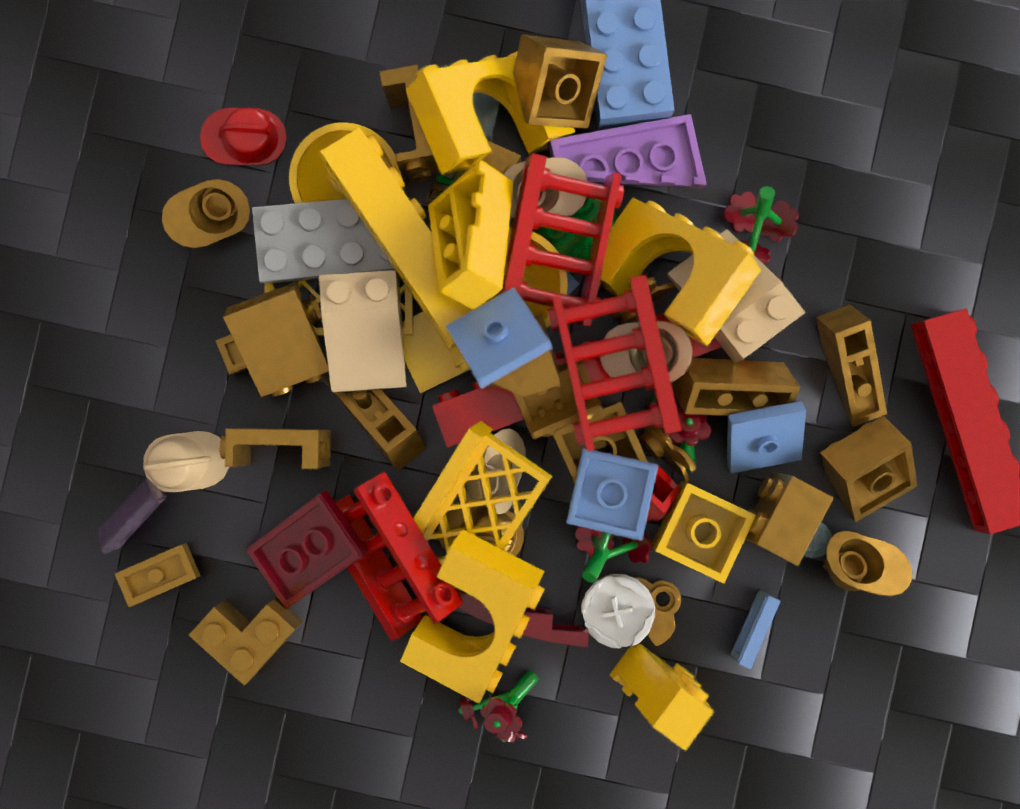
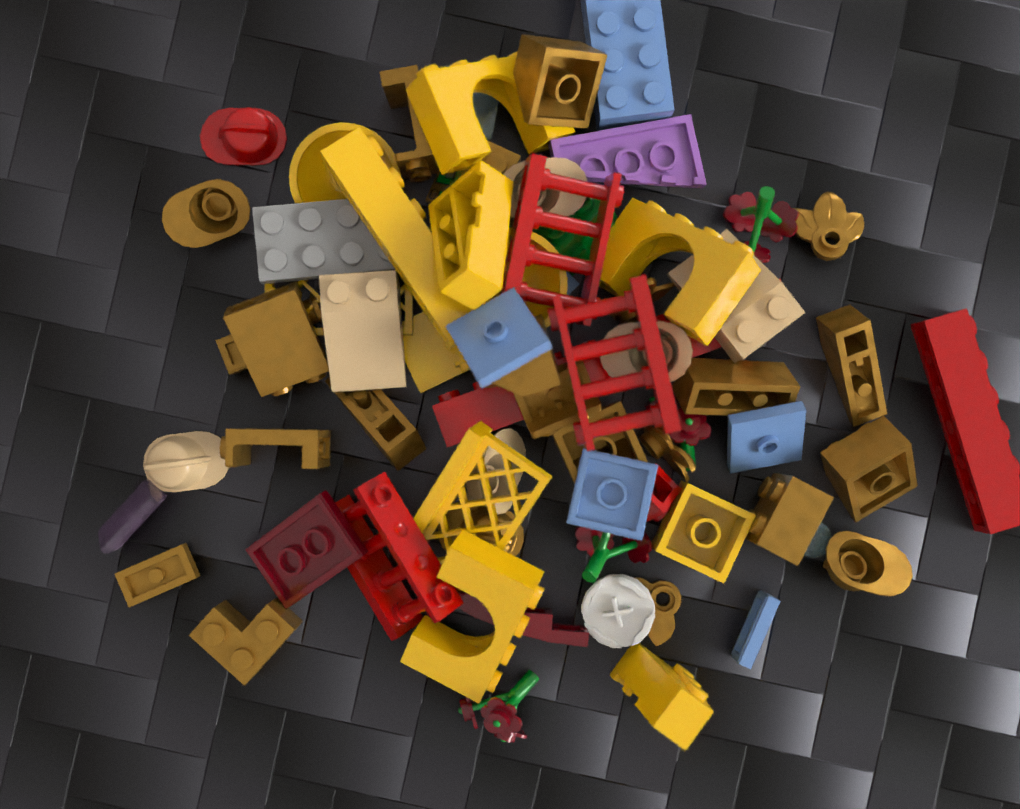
(829, 221): none -> pearl gold plate

